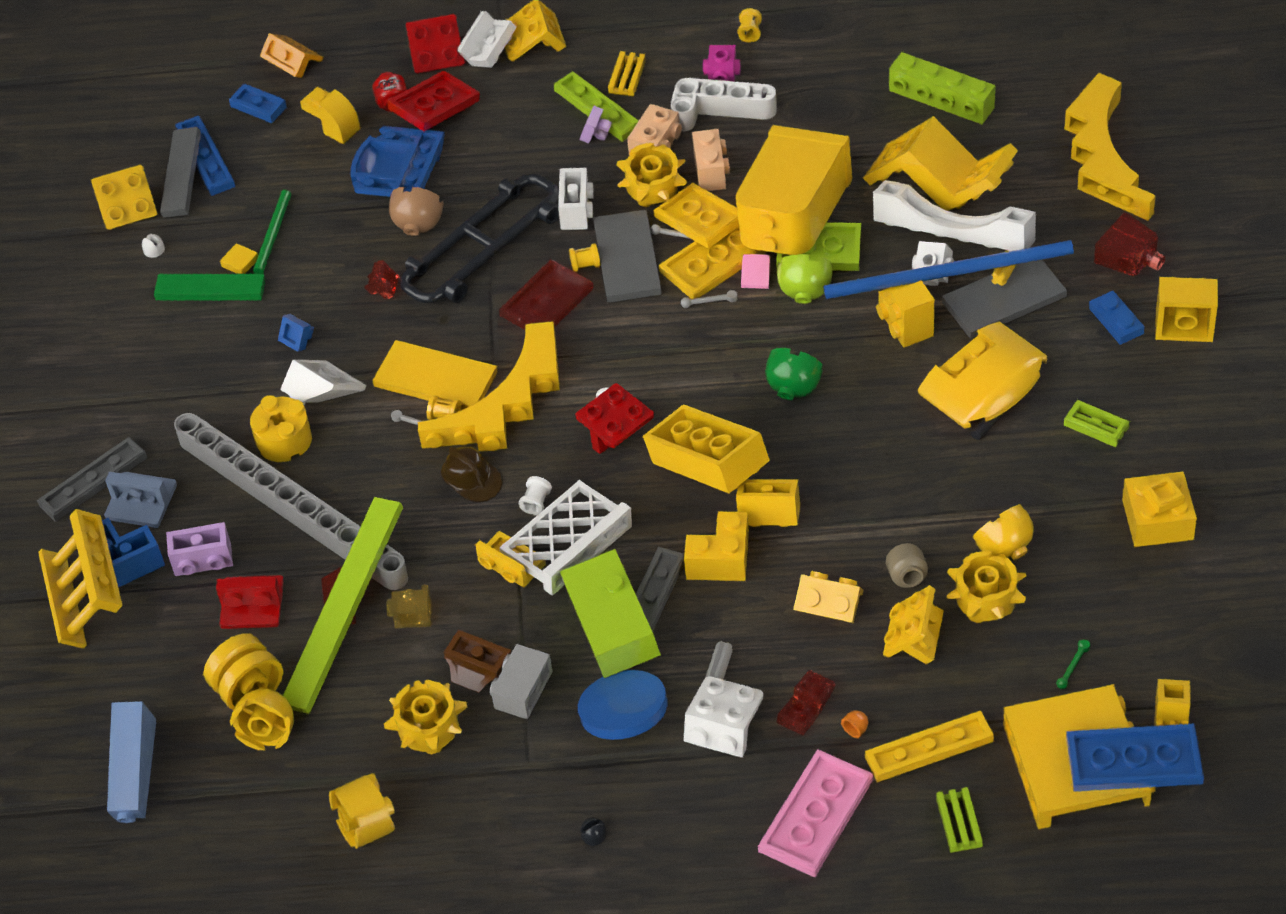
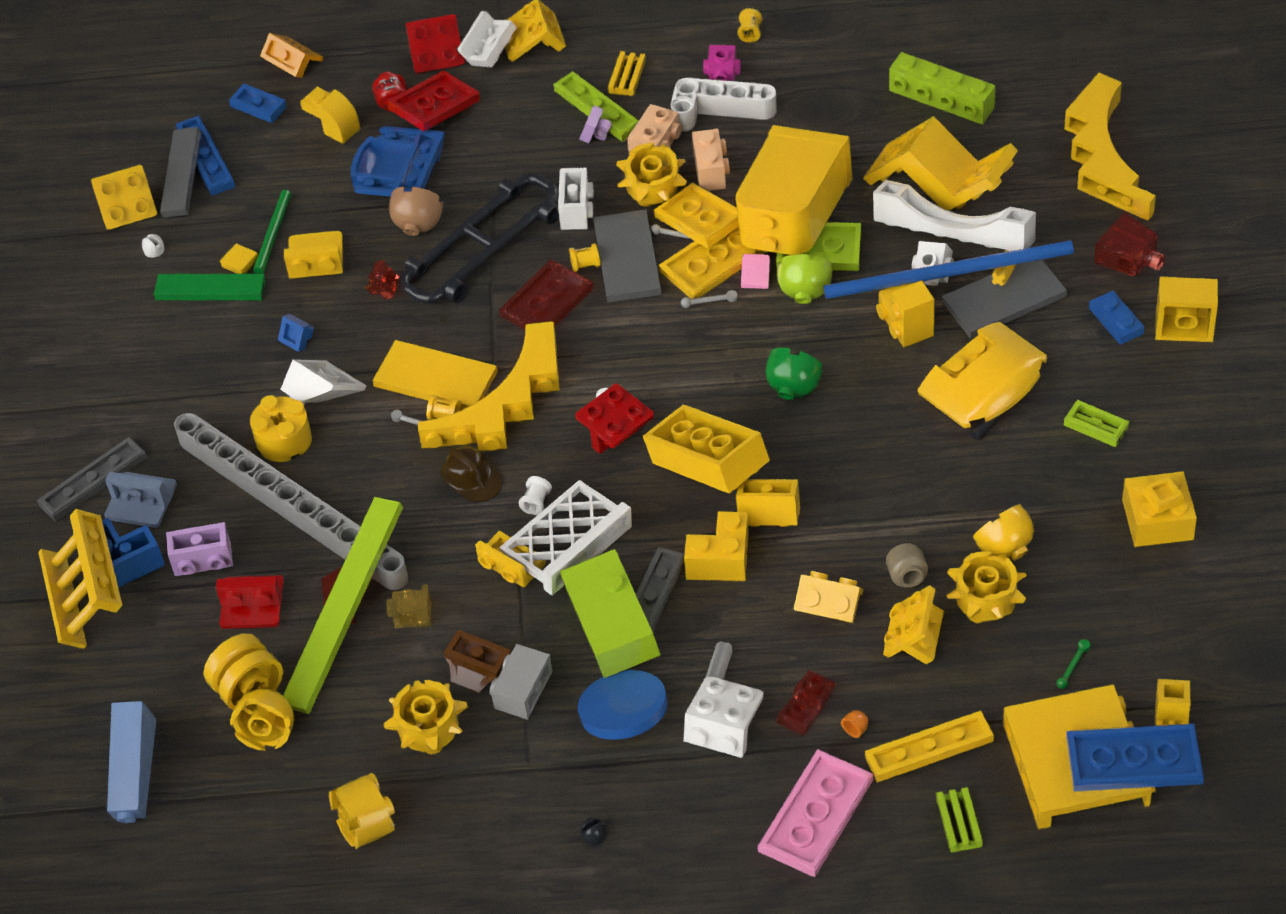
(314, 254): none -> yellow bracket

